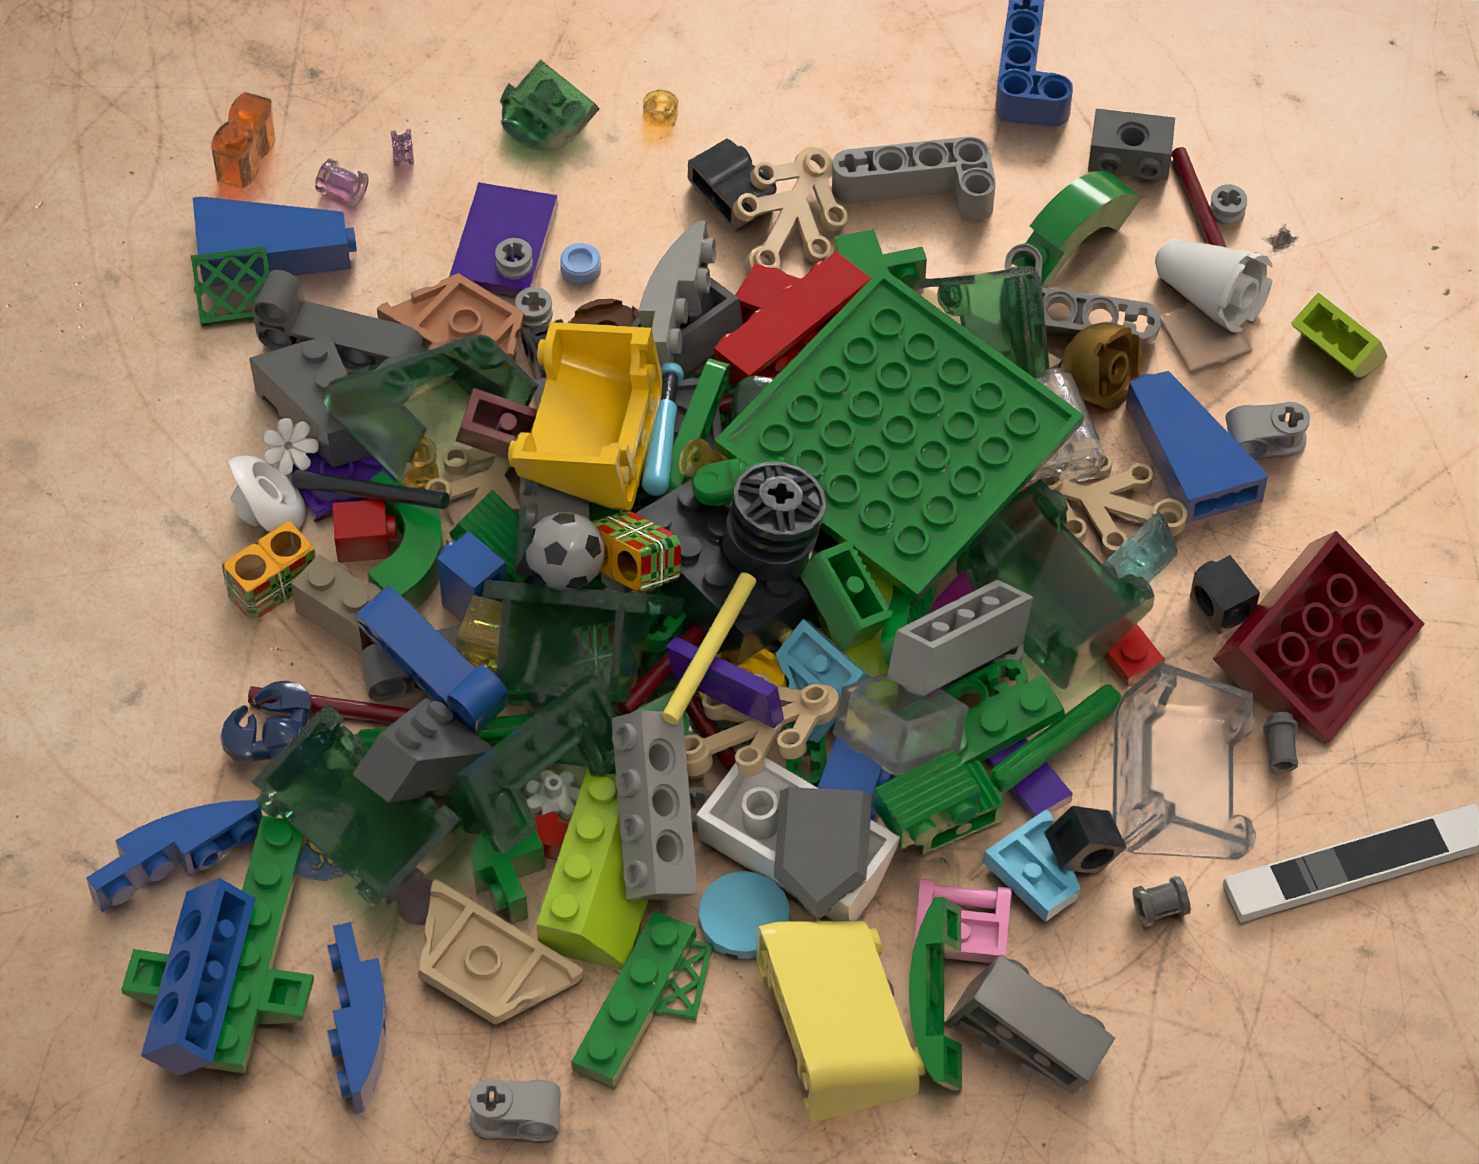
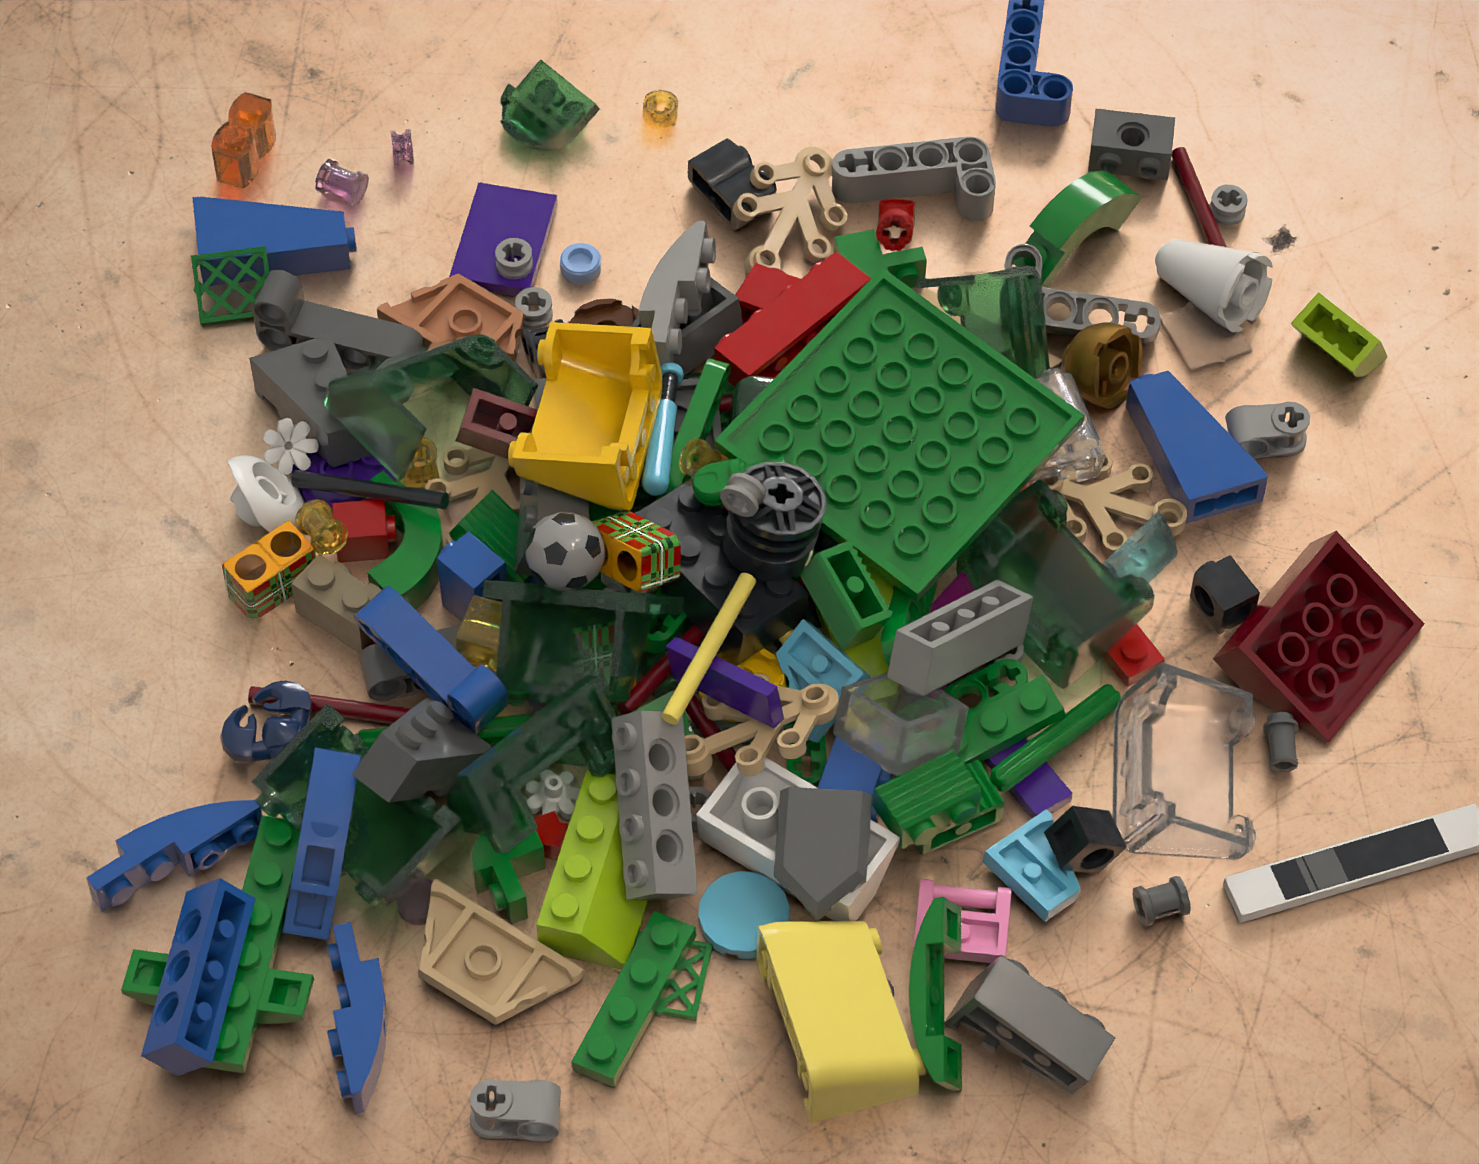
(317, 521): none -> clear yellow bush
(321, 844): none -> blue slope
(743, 494): none -> light grey bush
(899, 214): none -> red connector

